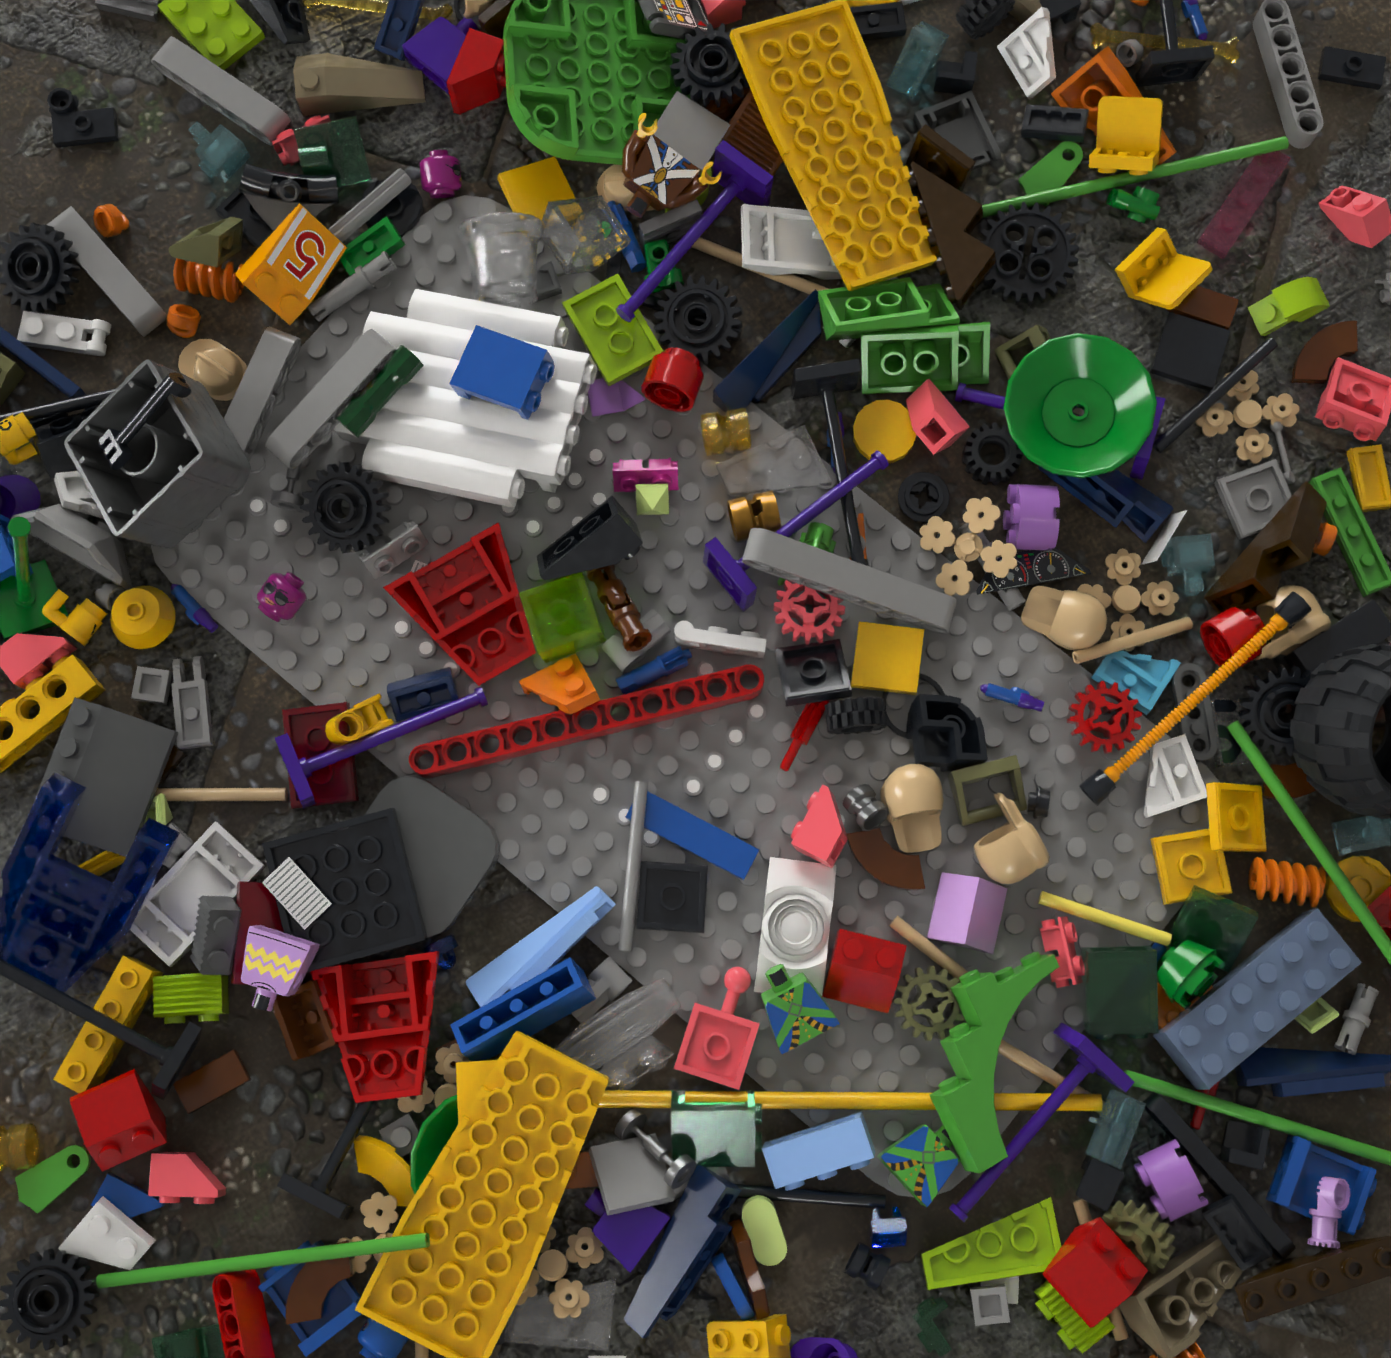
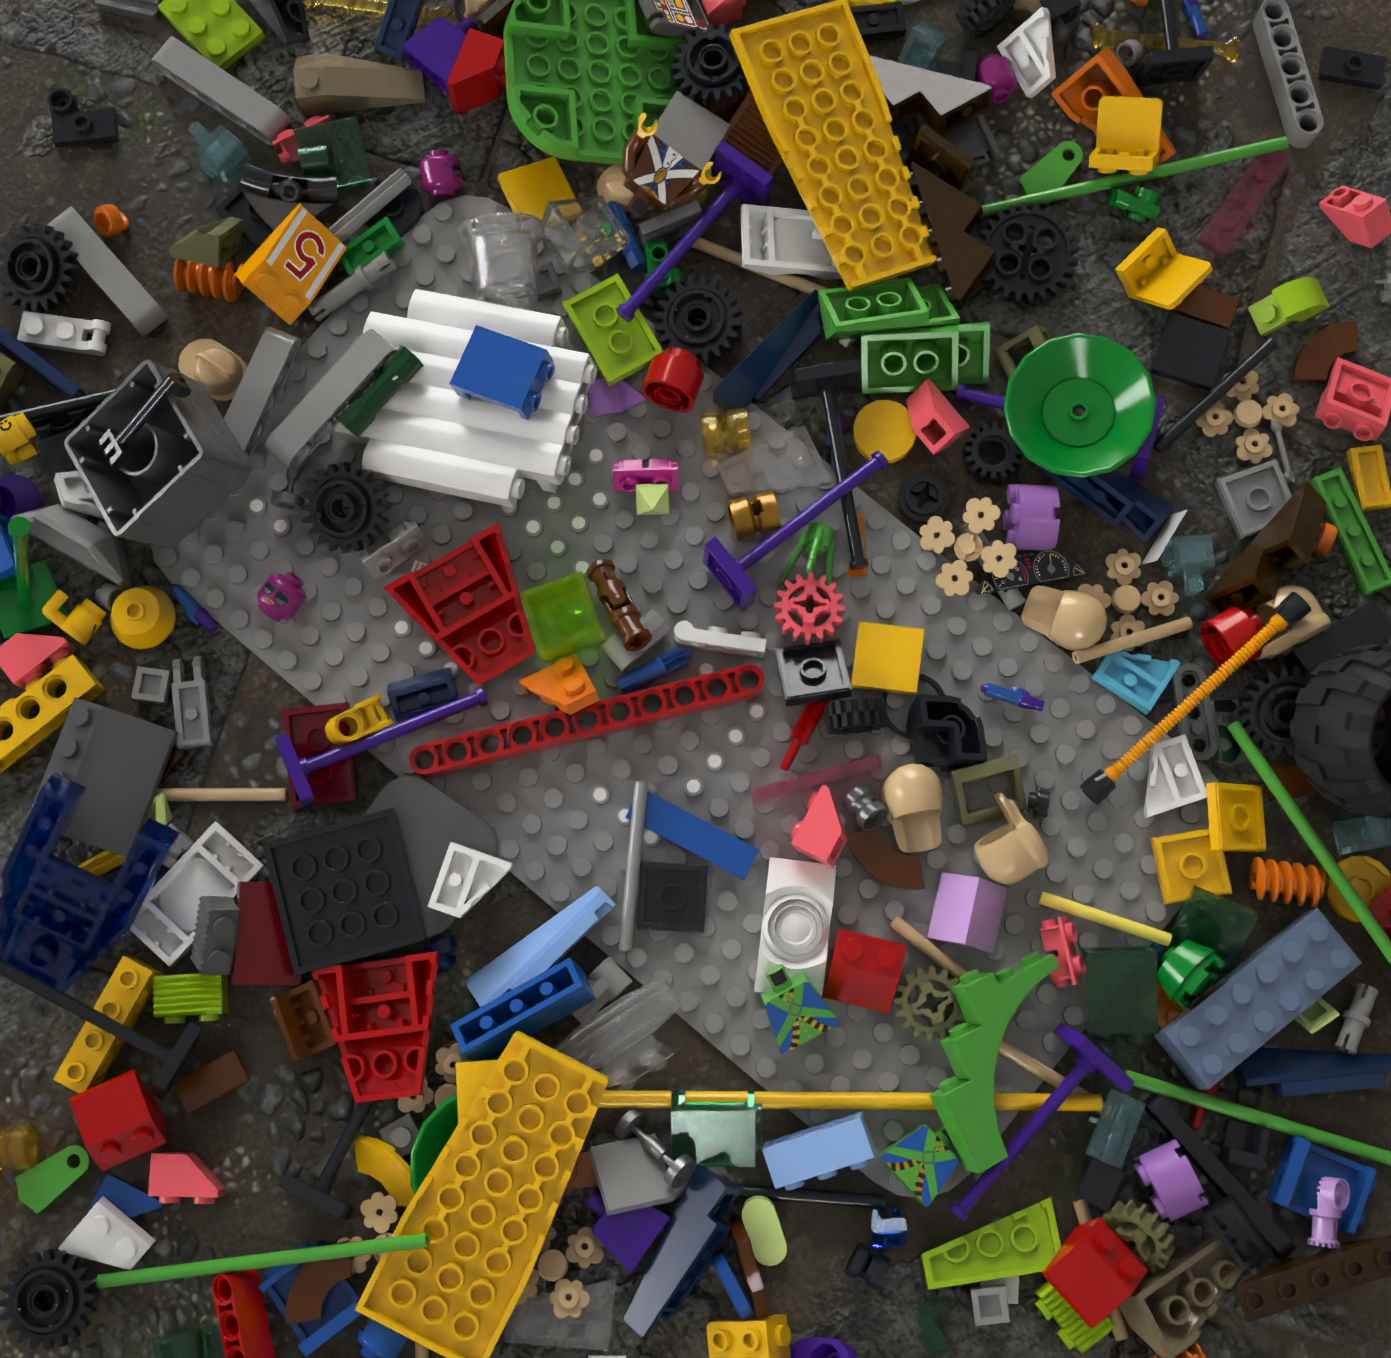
(183, 320): orange tile -> none
(275, 964): lavender torso -> none
(296, 893): white sticker -> none
(465, 879): none -> white wing
(593, 543): black slope -> none
(718, 1041): coral plate -> none
(815, 780): none -> clear pink tile
(848, 580): light grey beam -> none
(939, 97): none -> slope
(997, 73): none -> magenta head
(1055, 123): black plate -> none
(1110, 728): red gear -> none

